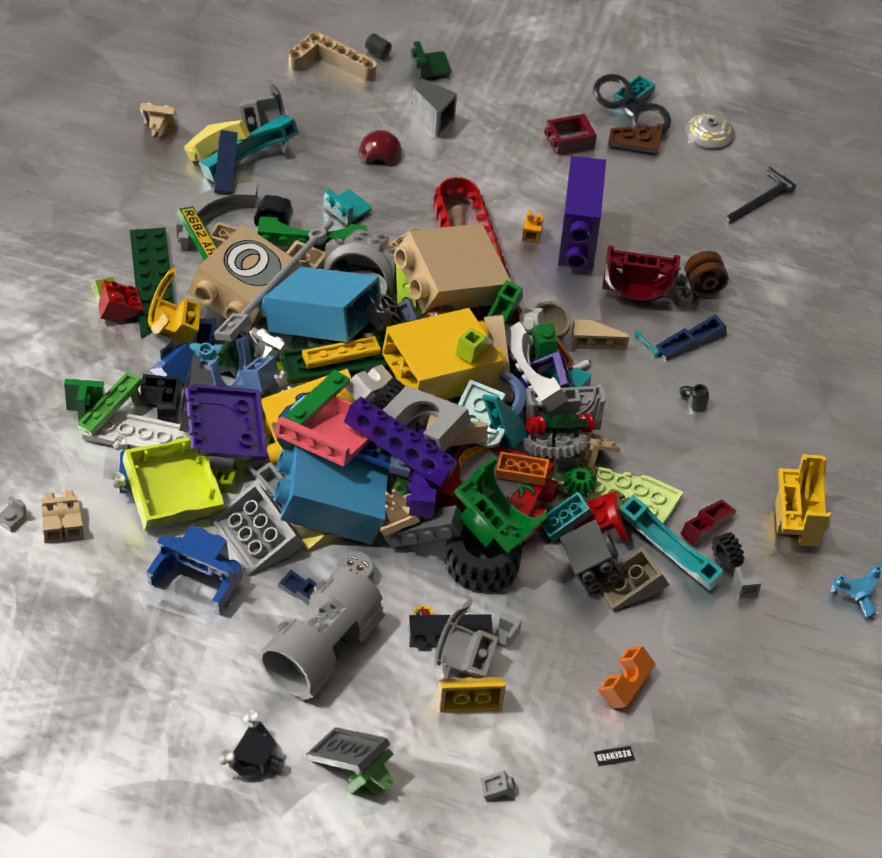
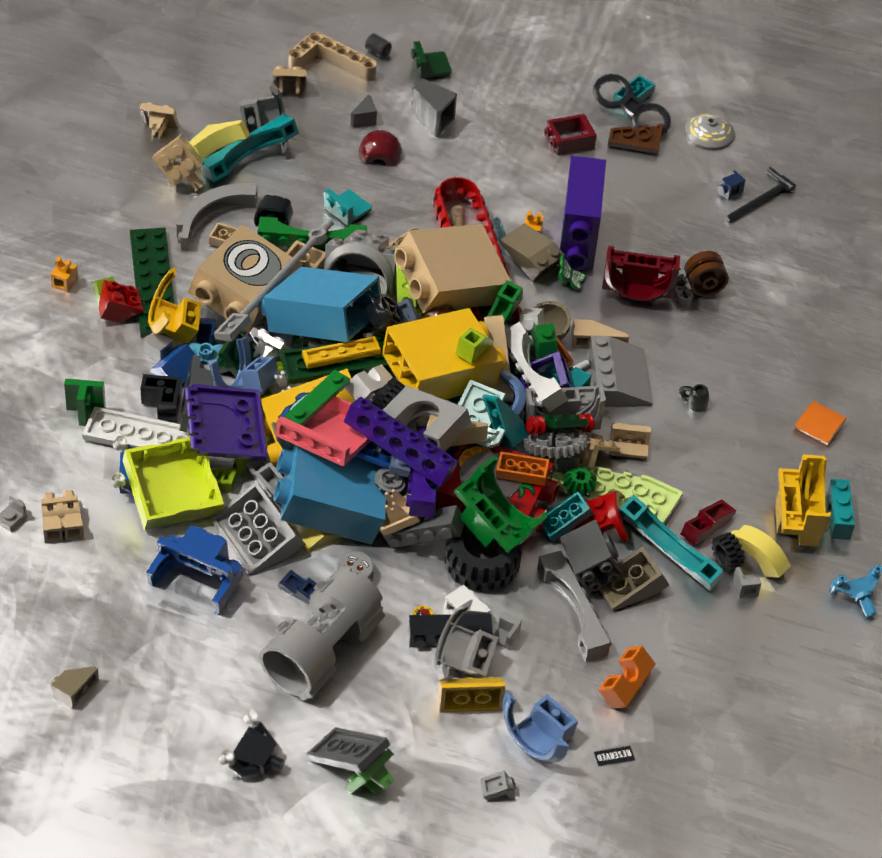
(64, 275): none -> light orange brick
(74, 685): none -> dark tan slope
(118, 394): bright green piece -> none
(180, 170): none -> tan brick
(197, 231): tile -> none
(225, 162): dark blue slope -> none
(282, 75): none -> tan plate
(364, 113): none -> dark grey slope
(384, 475): none -> light grey gear
(461, 596): none -> white slope
(499, 228): none -> clear light blue gear
(531, 251): none -> dark tan slope
(544, 731): none -> medium blue piece
(556, 570): none -> light grey arch
(568, 275): none -> green animal
(620, 370): none -> light grey slope
(631, 439): none -> tan bracket
(637, 334): teal hinge -> none
(690, 339): dark blue slope -> none
(731, 185): none -> dark blue brick
(763, 549): none -> light yellow arch
(820, 423): none -> orange slope
(842, 514): none -> teal arch

